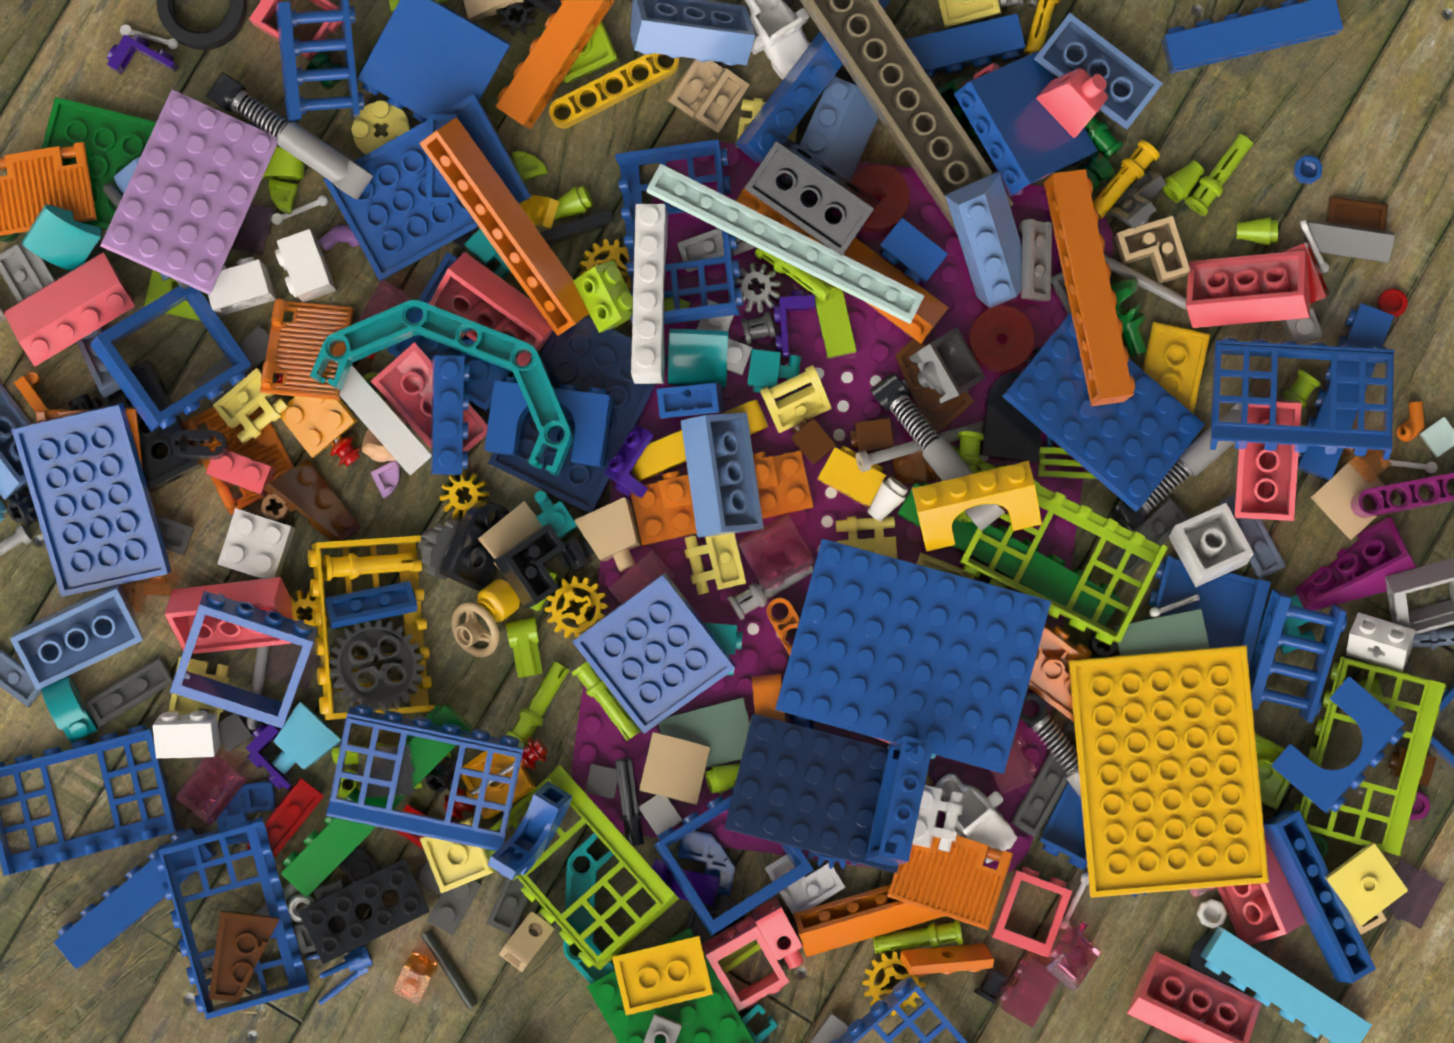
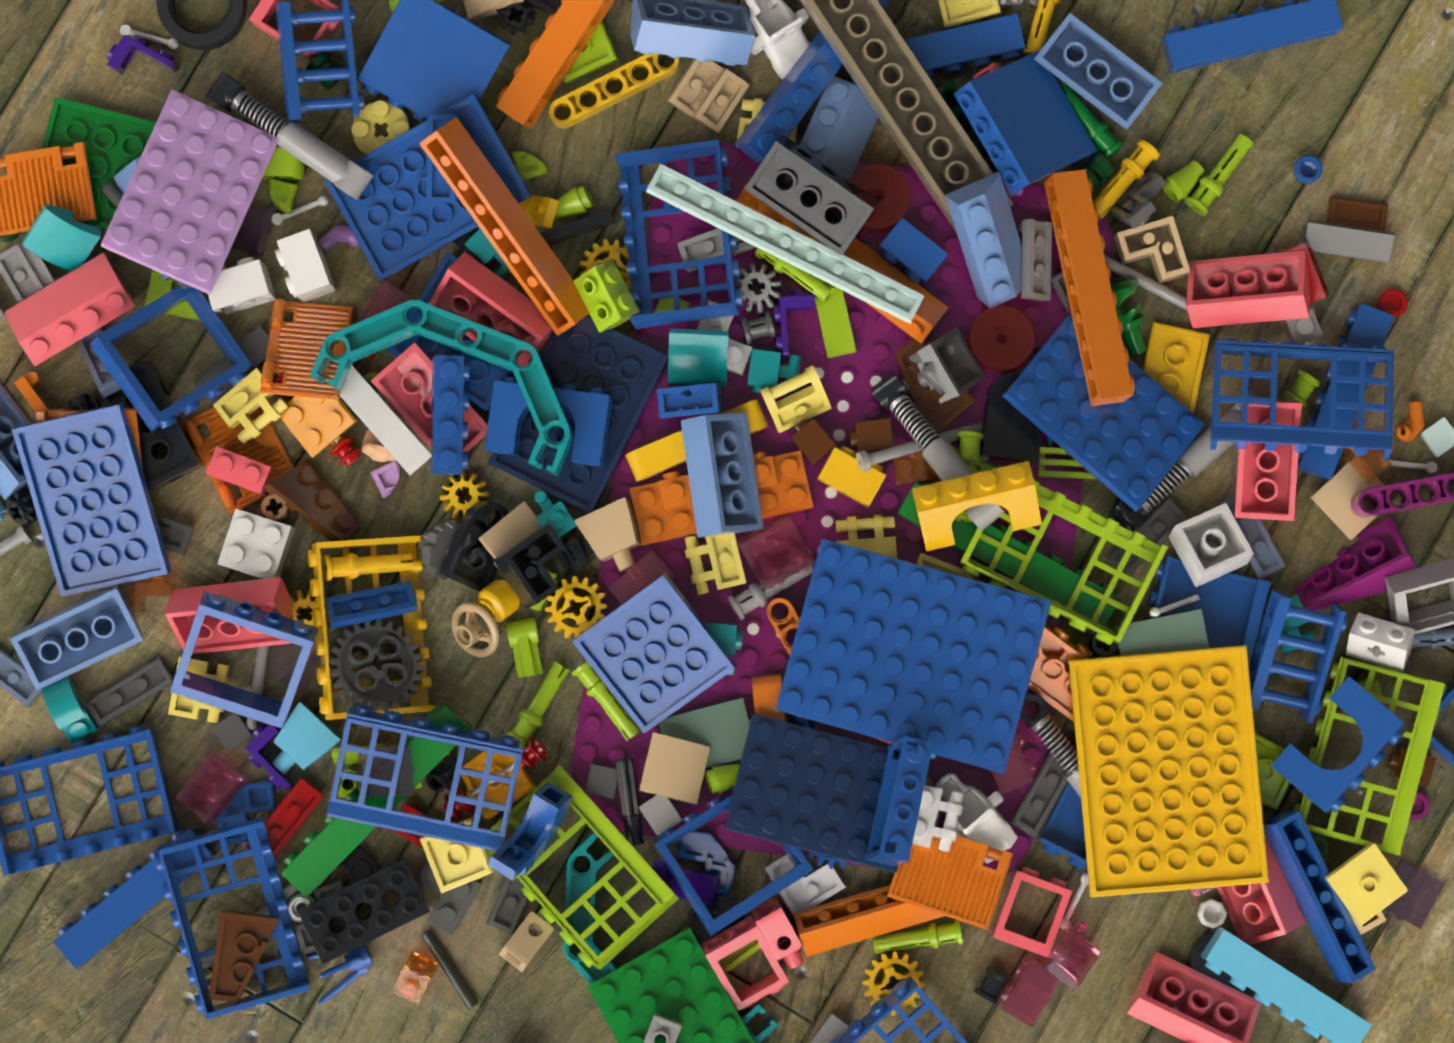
(186, 735): white brick -> none
(200, 437): black beam -> none
(624, 461): dark purple bracket -> none
(648, 294): white arch -> none
(662, 975): yellow plate -> none
(887, 498): white cone -> none
(947, 959): orange tile -> none
(1074, 99): coral torso -> none
(1259, 231): lime cone -> none
(1324, 267): white hinge -> none

